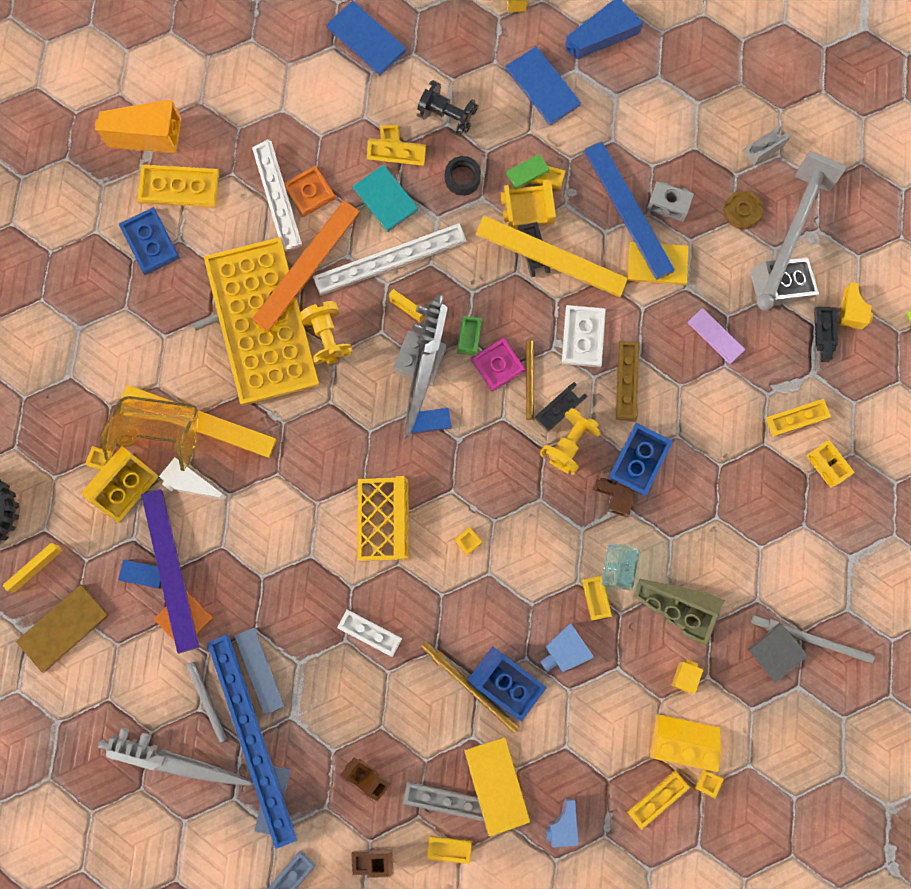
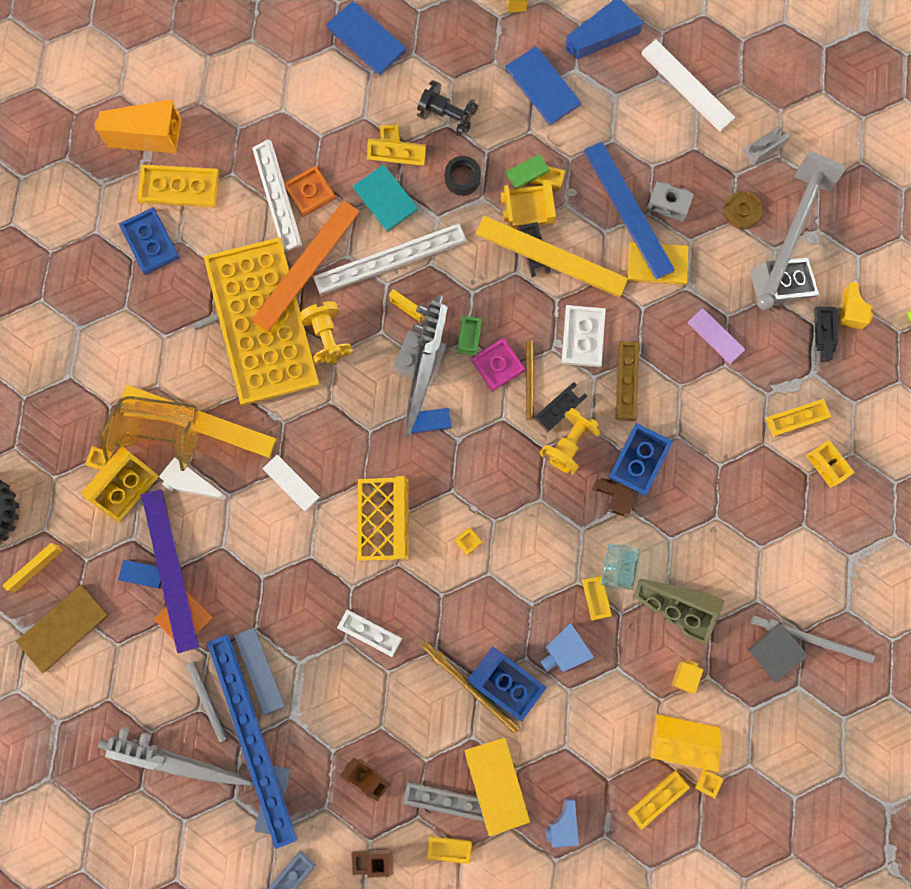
(291, 483): none -> white tile
(688, 85): none -> white tile

